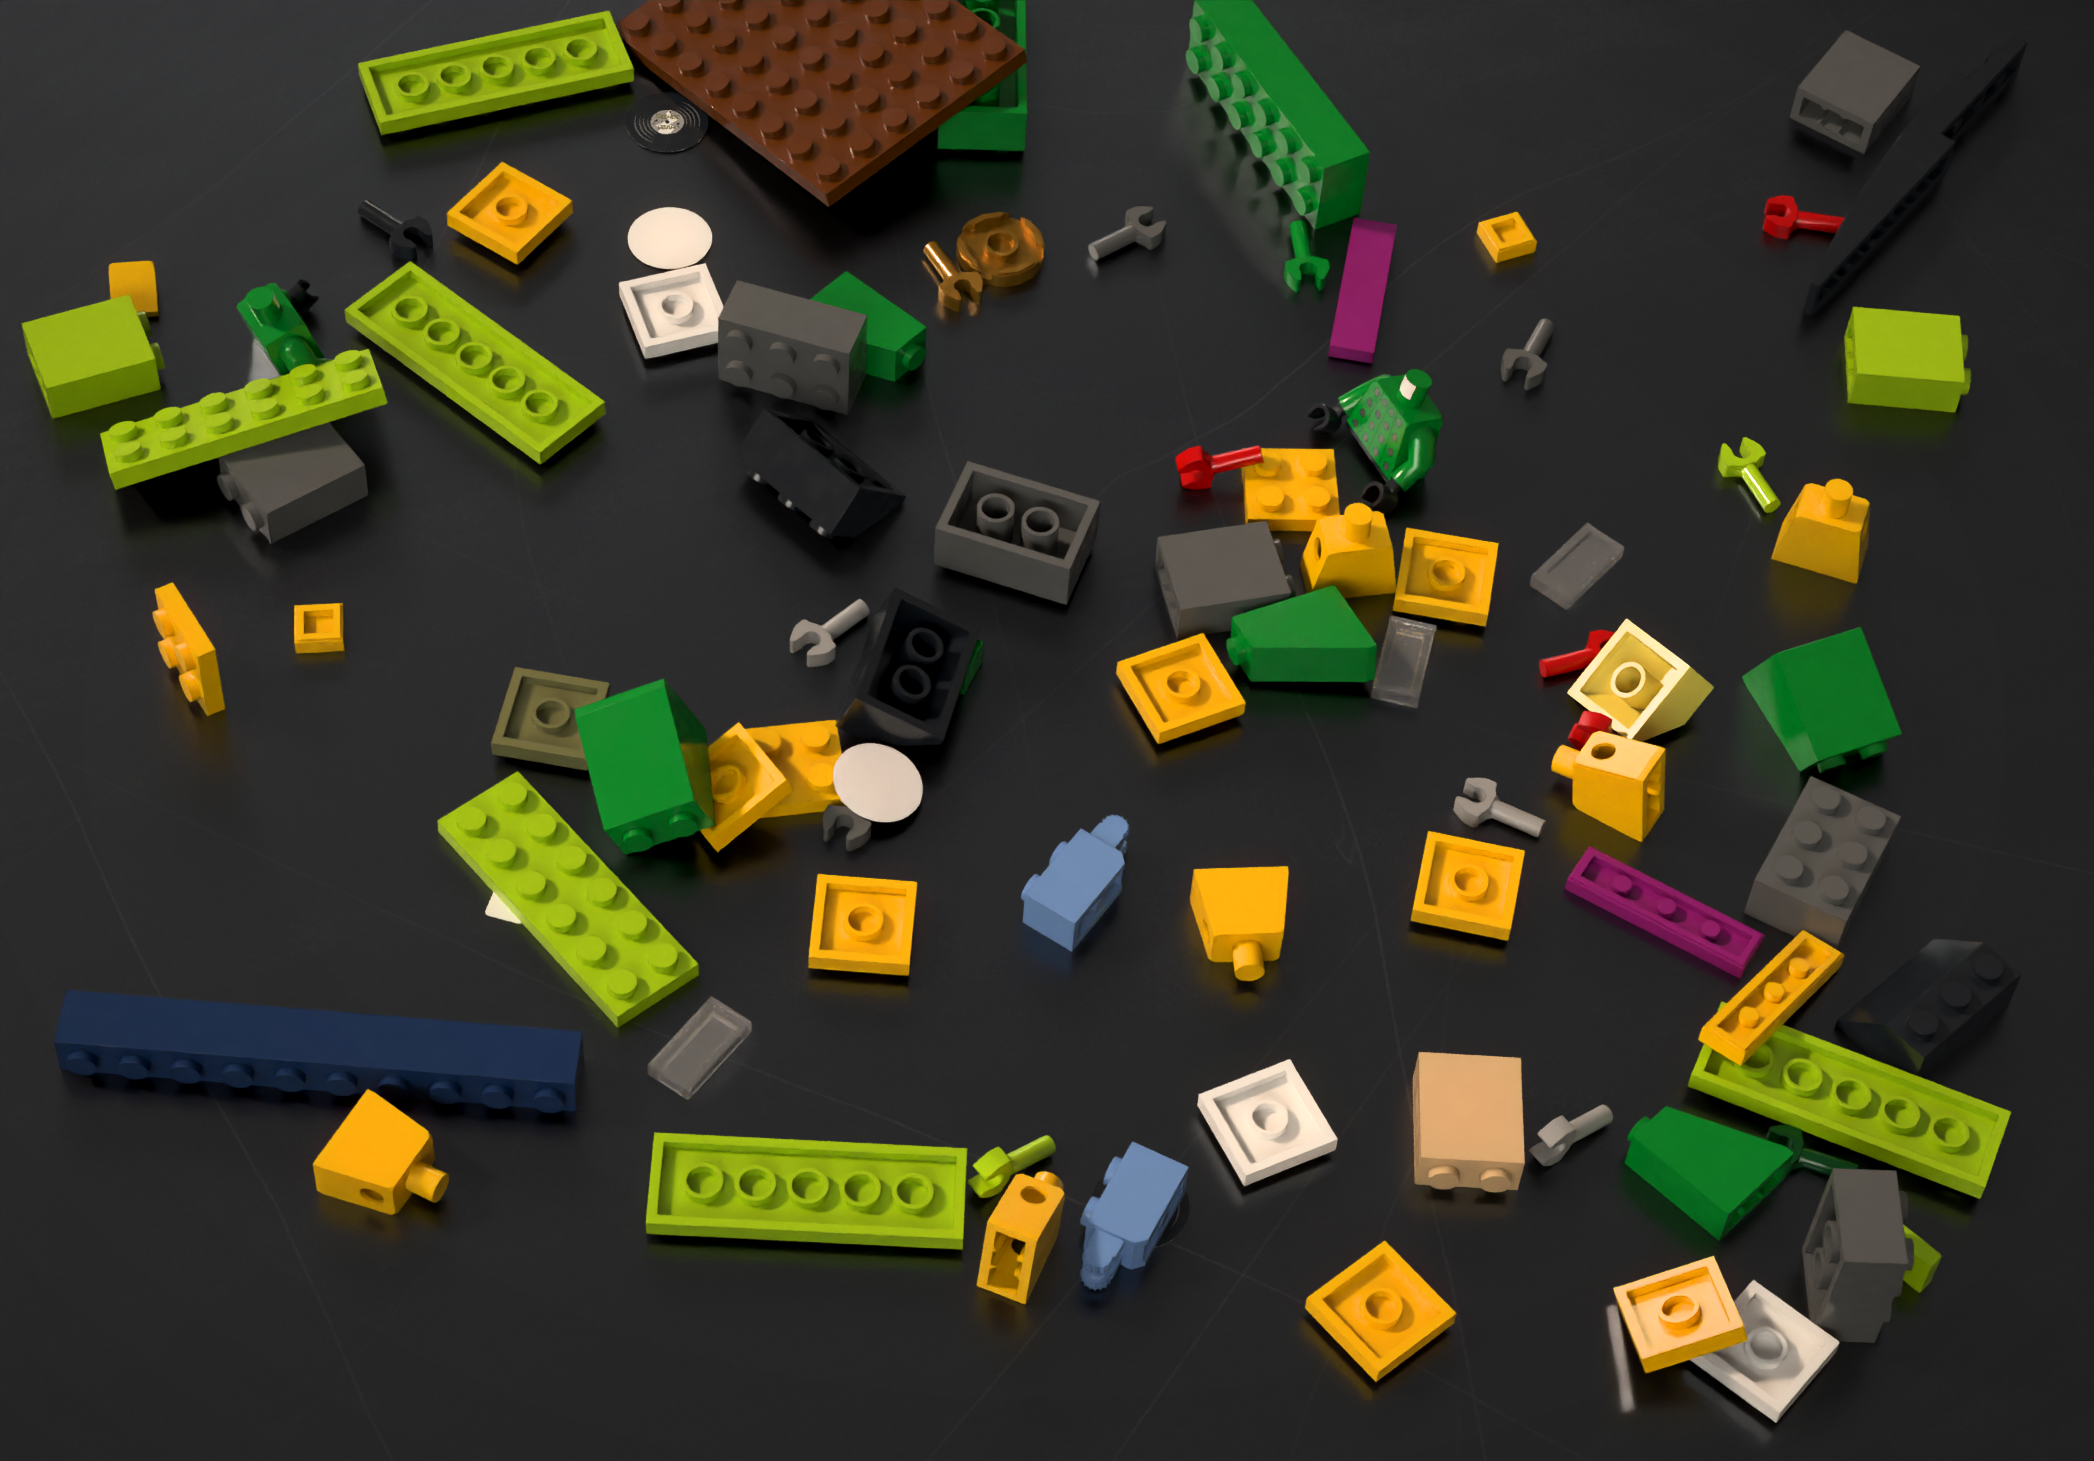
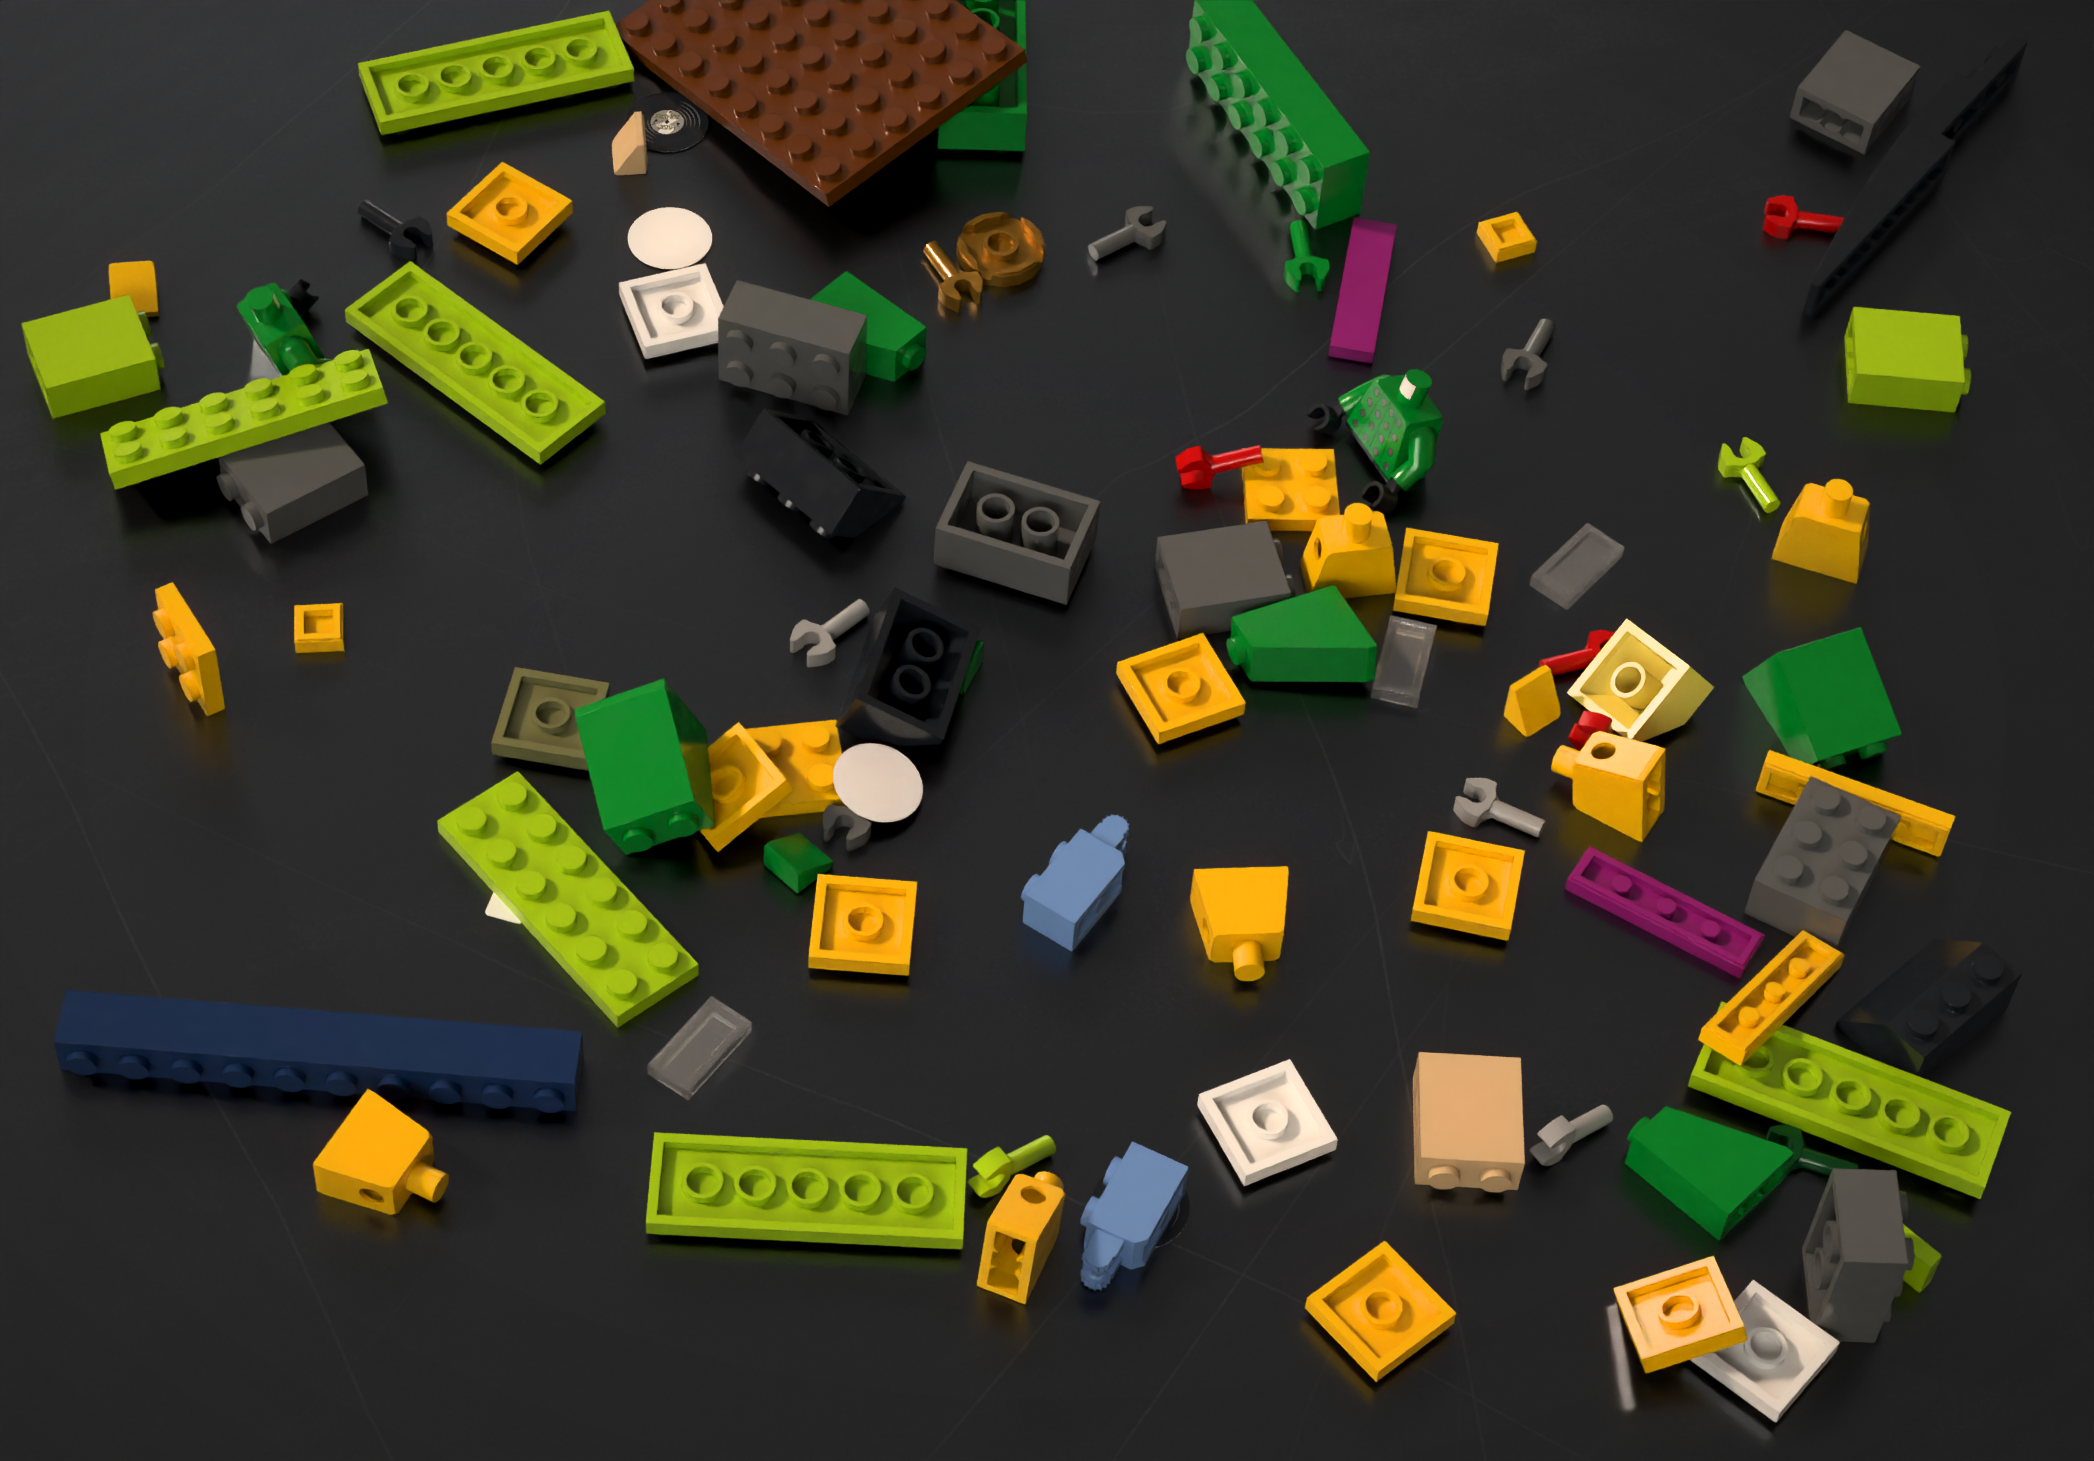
(630, 147): none -> tan slope
(796, 861): none -> green slope
(1533, 702): none -> yellow slope
(1919, 824): none -> yellow tile

